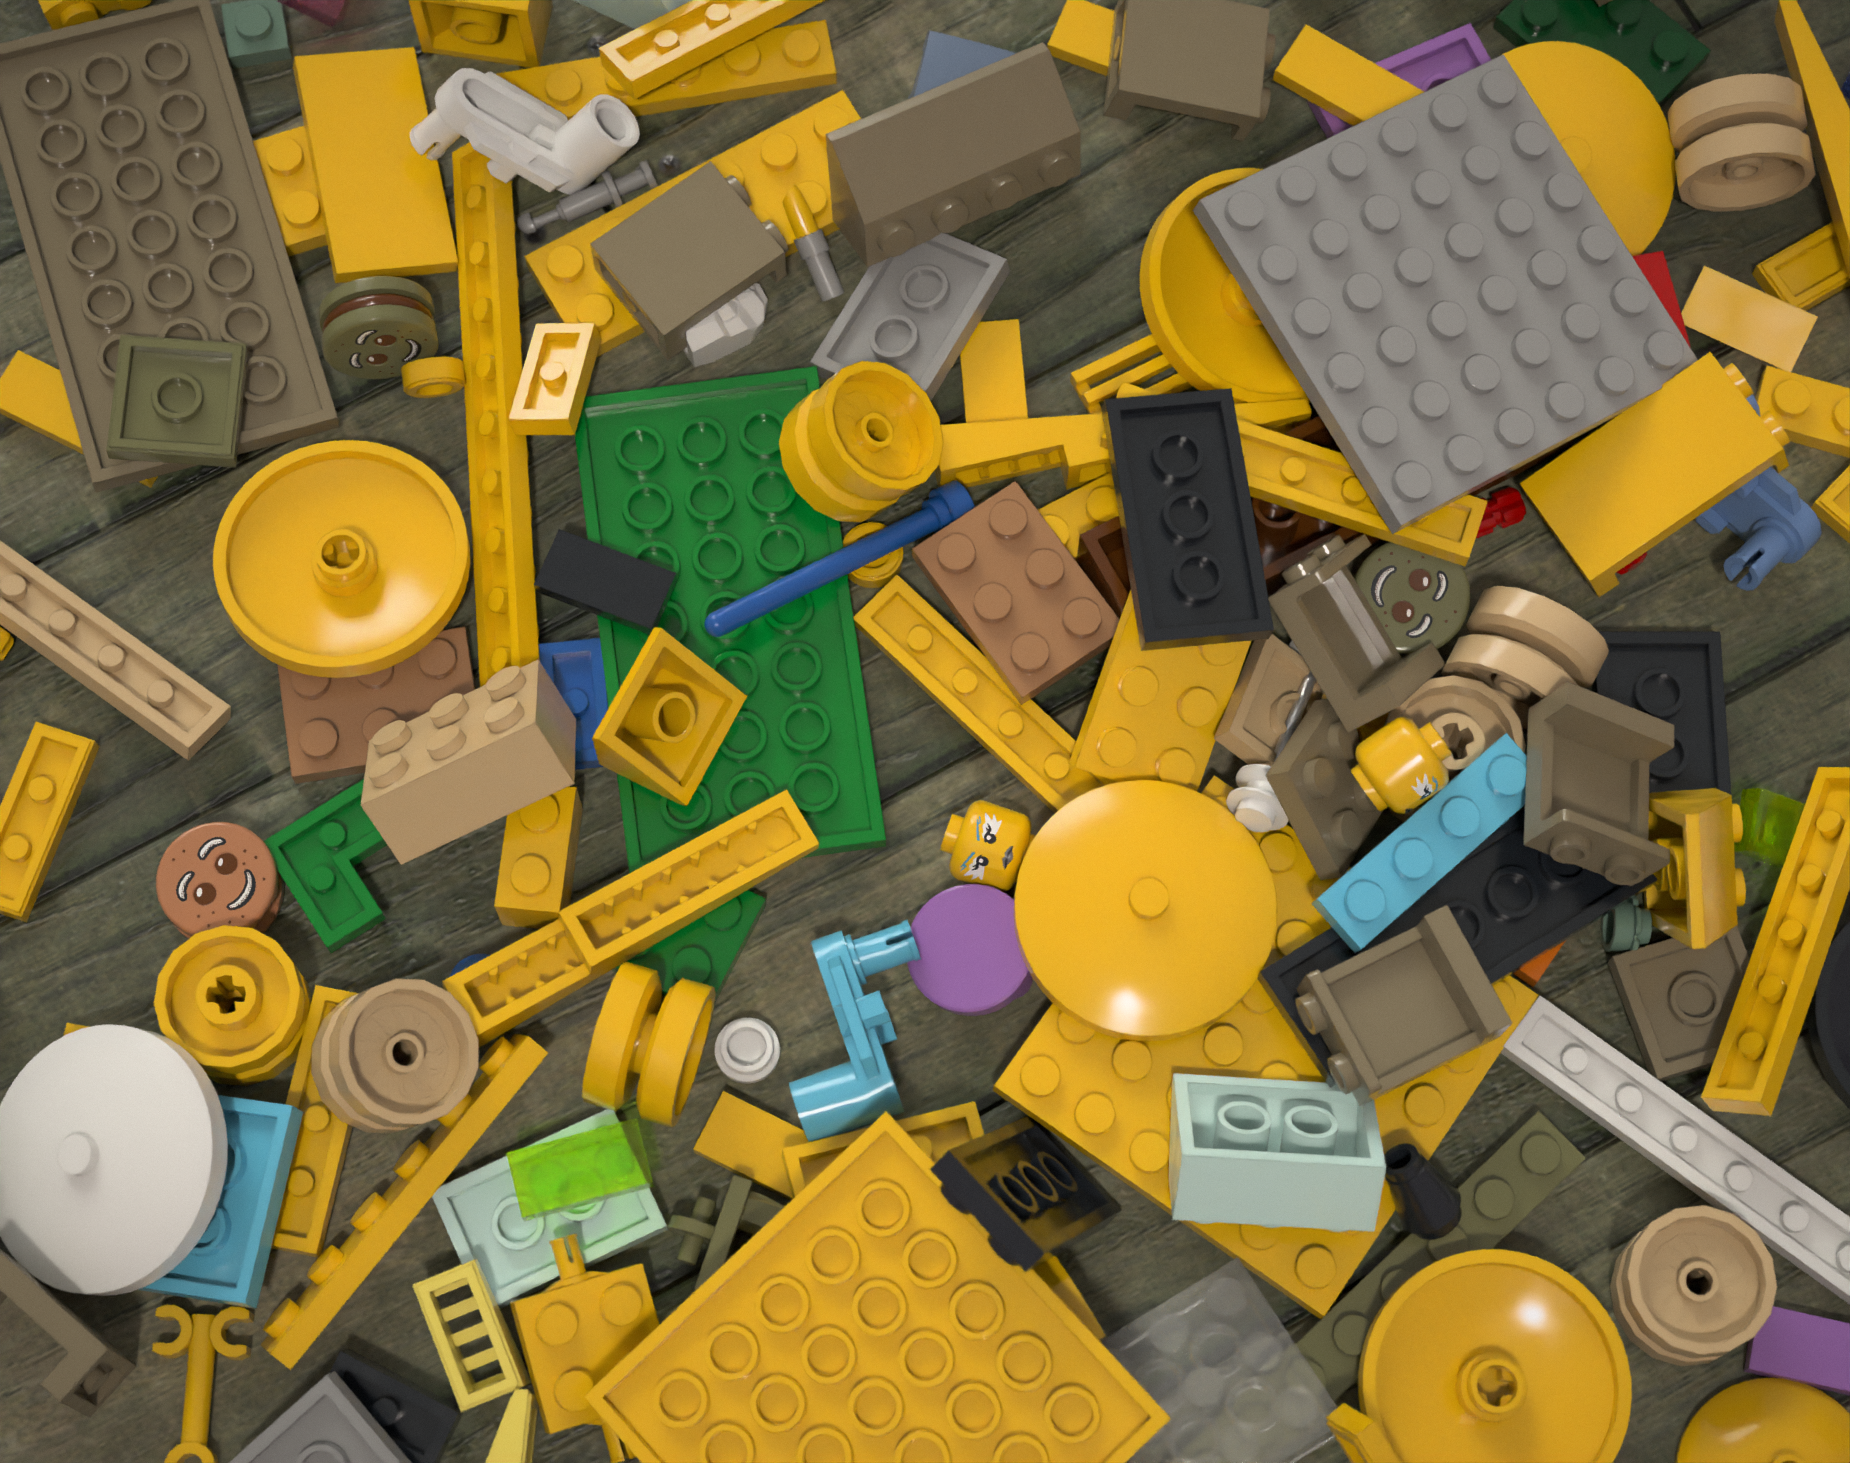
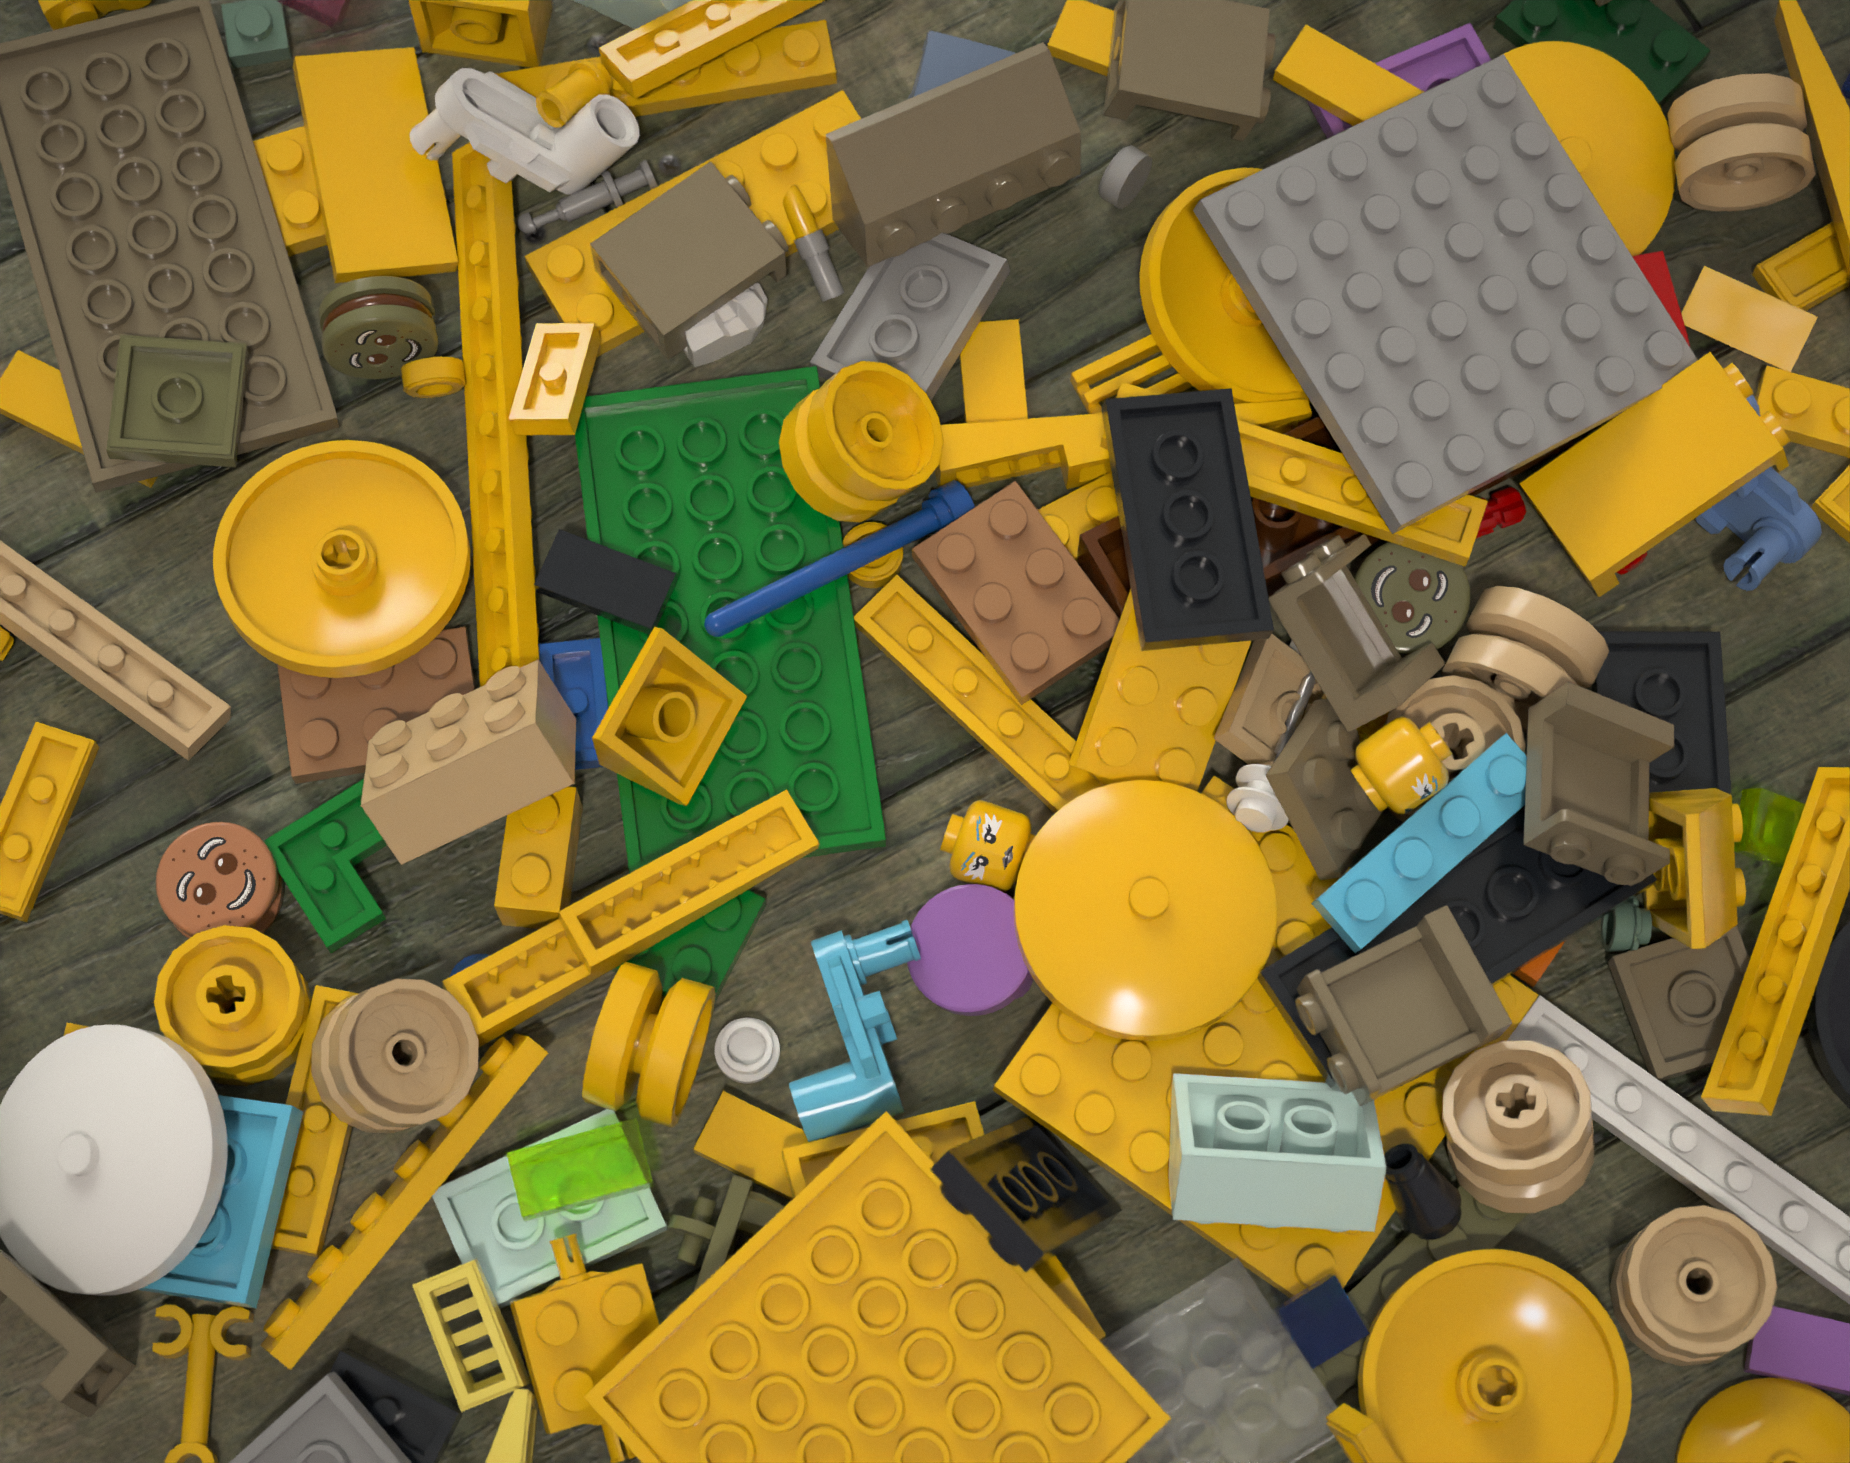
(573, 92): none -> yellow pin
(1125, 176): none -> light grey tile
(1321, 1320): none -> clear blue tile
(1519, 1126): none -> tan wheel

